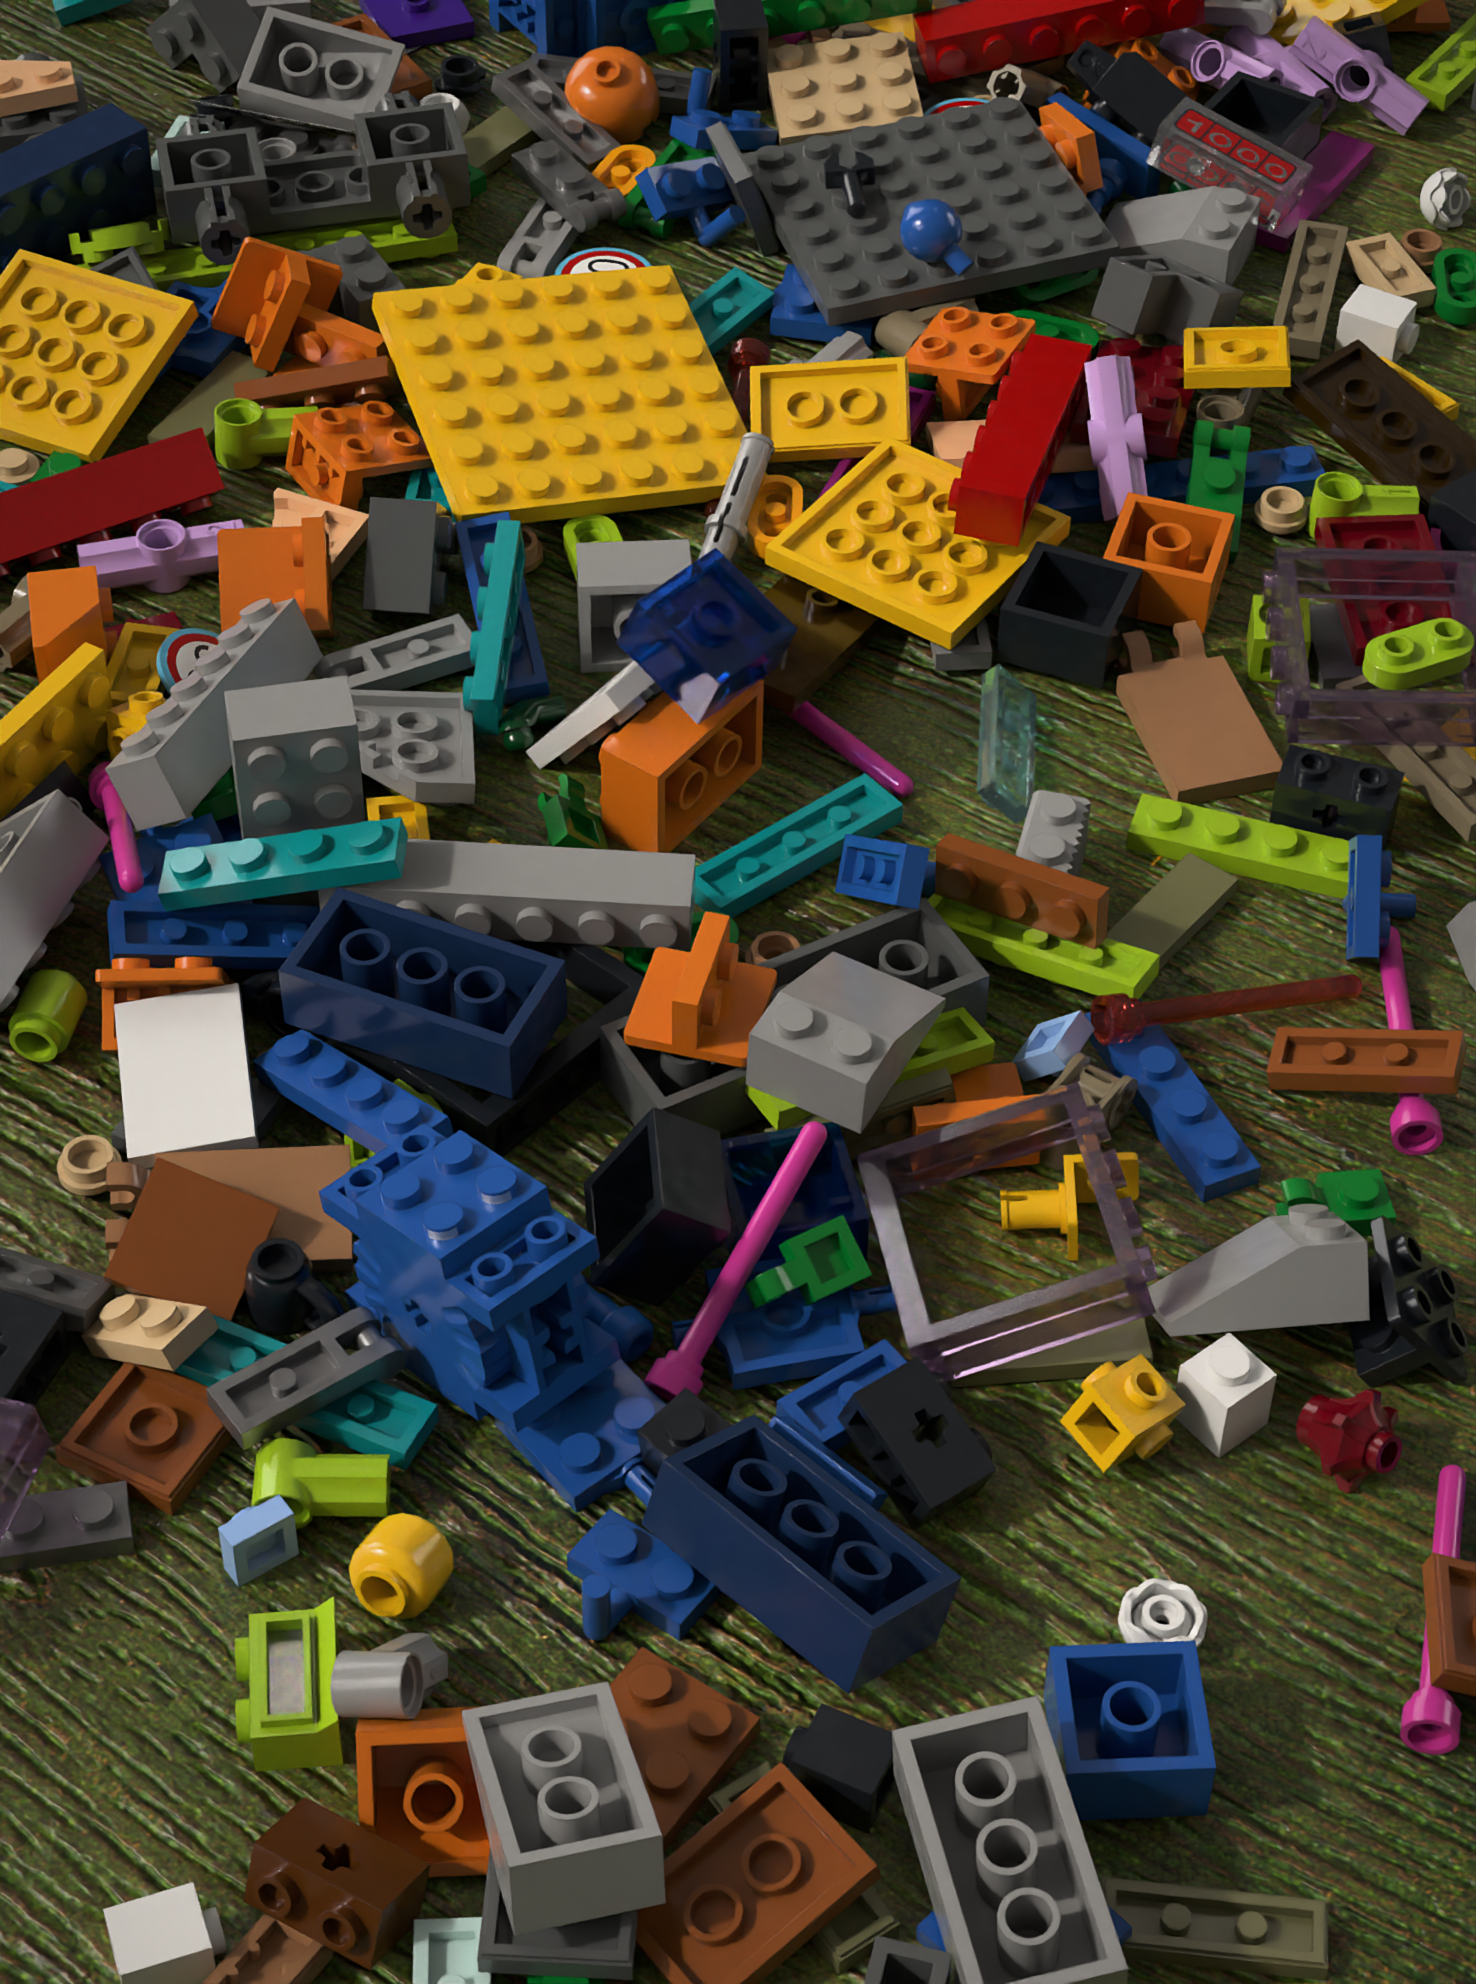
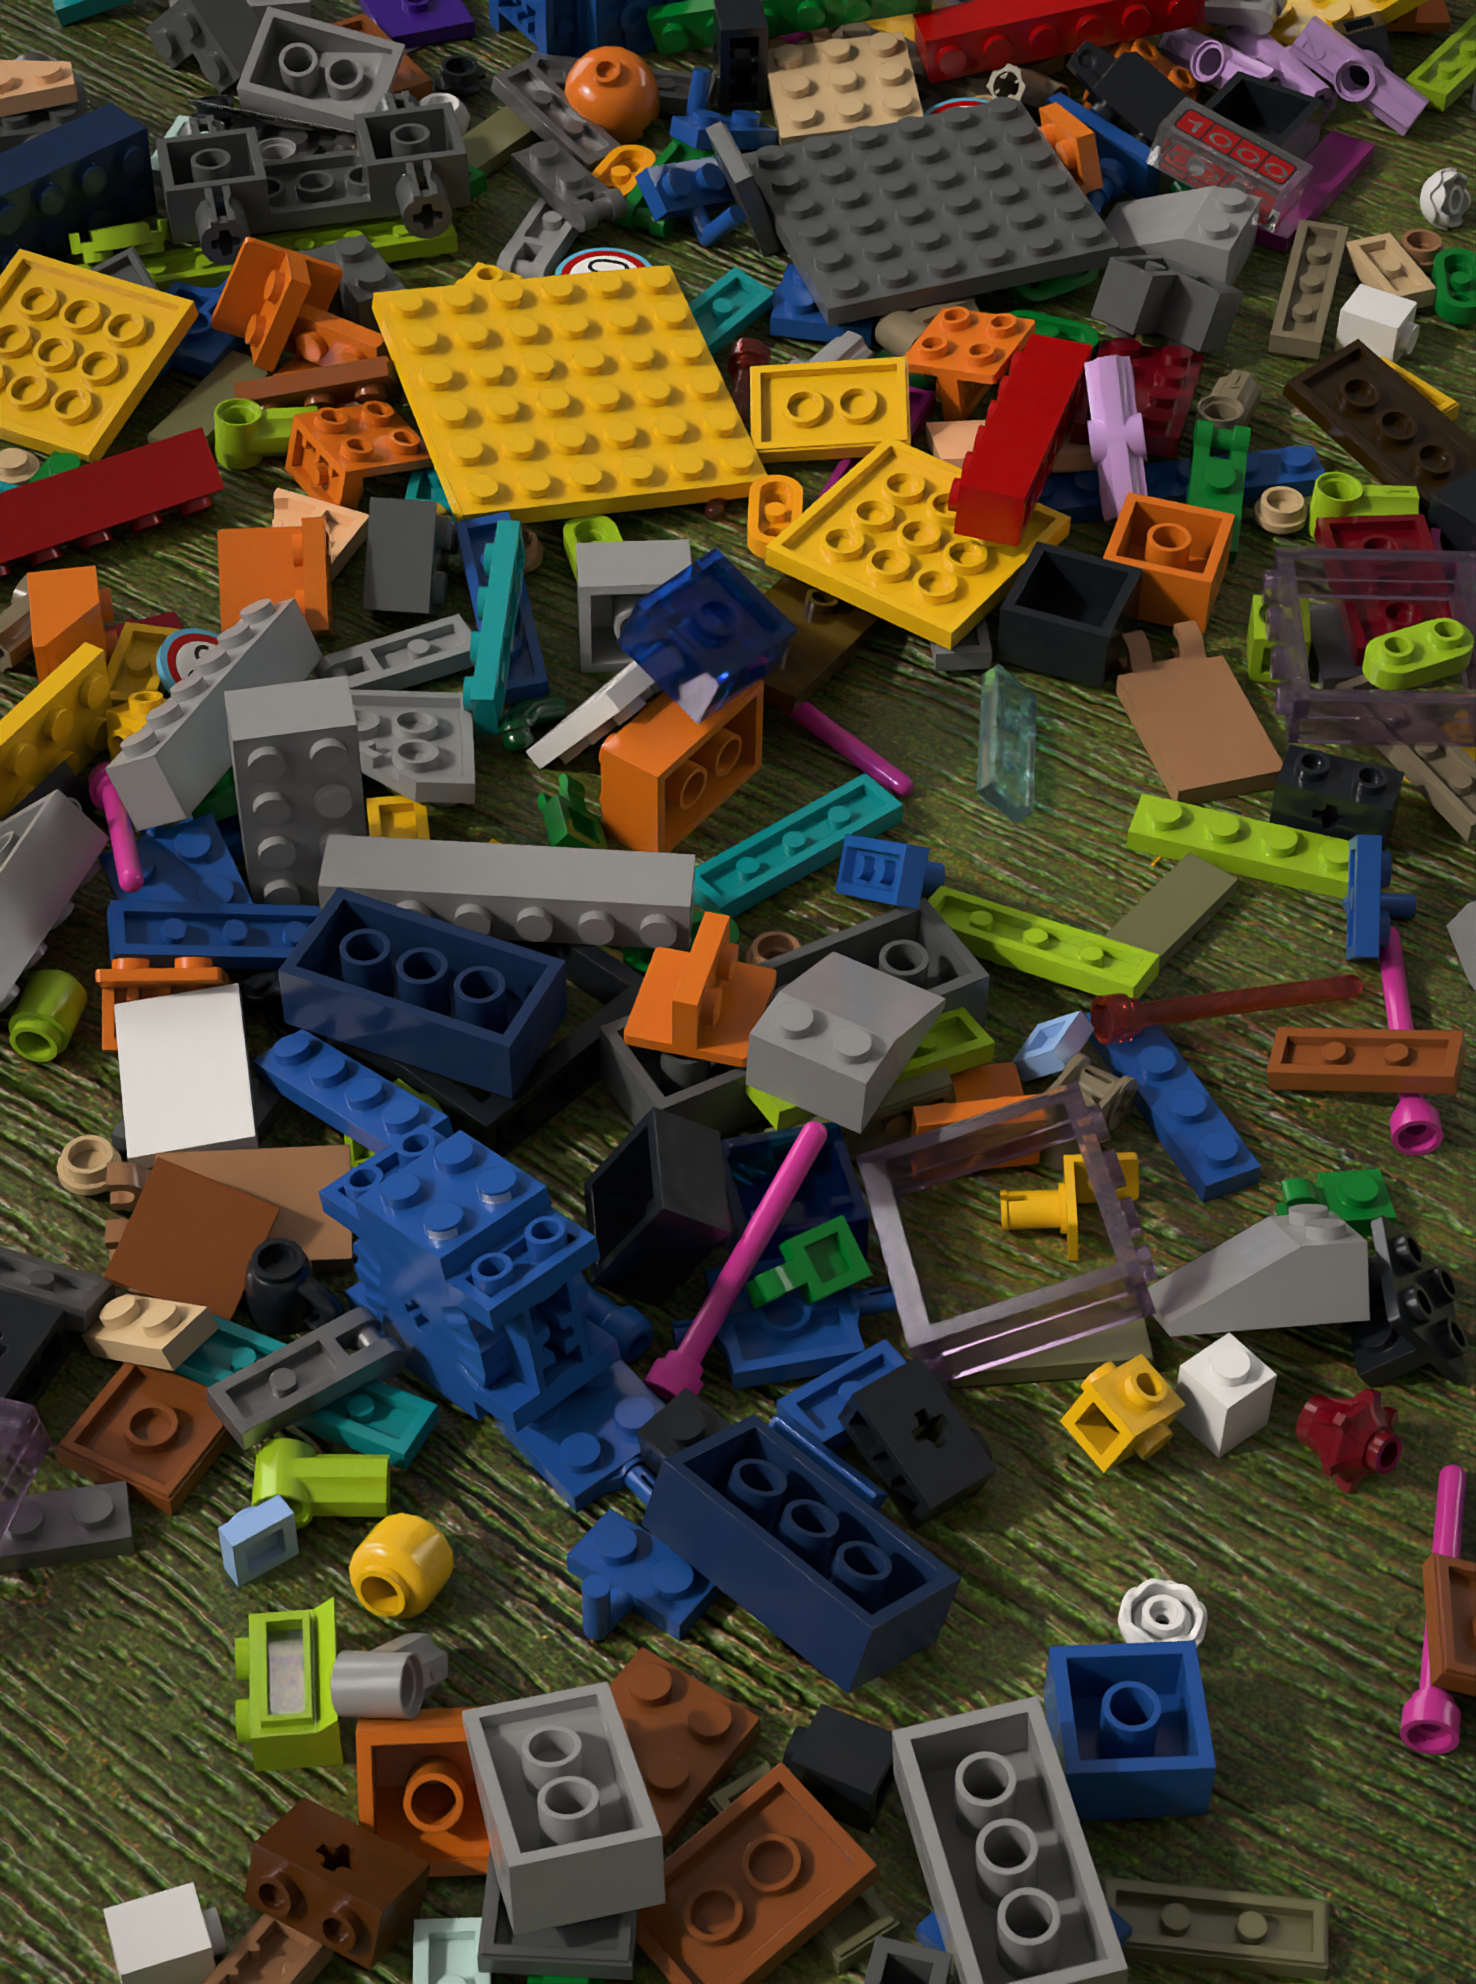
(158, 556): lavender piece -> none
(283, 864): teal plate -> none
(727, 526): light grey pin -> none
(851, 181): black bar -> none
(932, 233): blue piece -> none
(1022, 890): dark orange plate -> none
(1056, 831): light grey brick -> none
(1236, 357): yellow tile -> none

